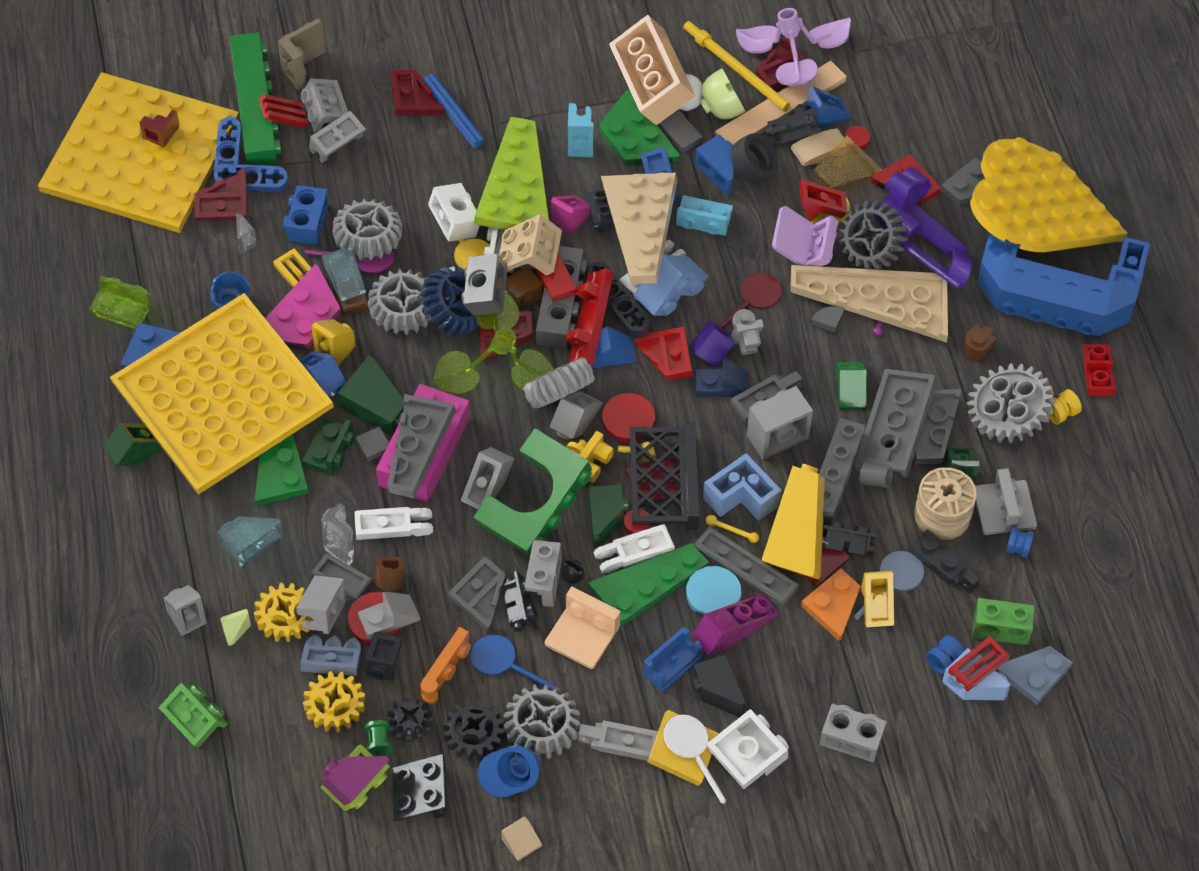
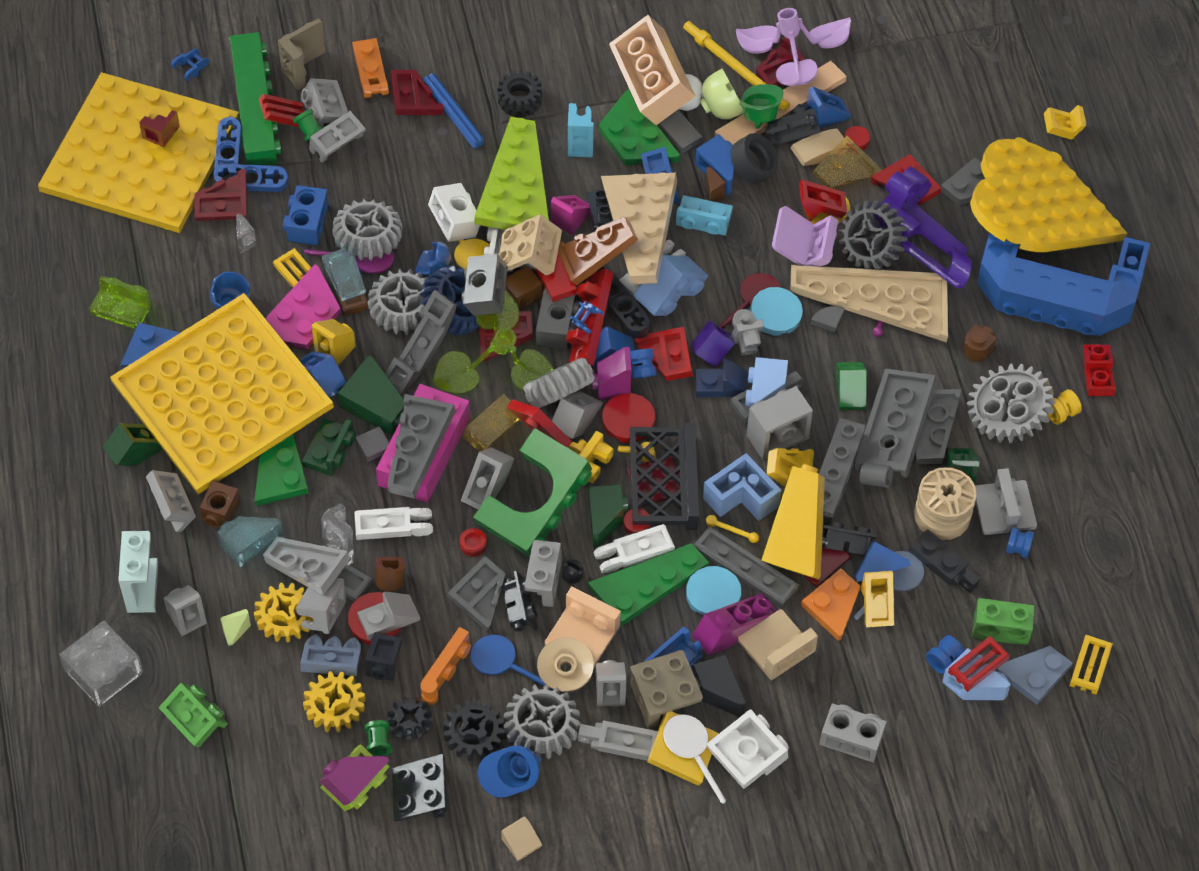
(101, 663): none -> clear brick
(138, 572): none -> light aqua panel
(171, 498): none -> light grey bracket
(187, 59): none -> blue piece
(219, 495): none -> reddish brown brick
(306, 562): none -> light grey wing
(307, 124): none -> green bush
(370, 67): none -> orange plate
(423, 343): none -> dark grey slope
(434, 259): none -> blue hair
(473, 542): none -> red tile
(490, 424): none -> clear yellow hinge
(519, 104): none -> black tyre
(535, 418): none -> red wing
(565, 652): none -> tan dish
(580, 323): none -> blue piece
(593, 251): none -> dark orange wing
(610, 683): none -> light grey slope
(613, 375): none -> magenta slope
(642, 363): none -> blue wheel
(663, 686): none -> dark tan bracket
(714, 185): none -> reddish brown slope
(761, 103): none -> green piece
(767, 379): none -> light blue slope
(778, 310): none -> medium azure tile
(778, 644): none -> tan bracket
(781, 462): none -> yellow wing
(880, 559): none -> blue slope
(1065, 123): none -> yellow bracket
(1084, 683): none -> yellow tile

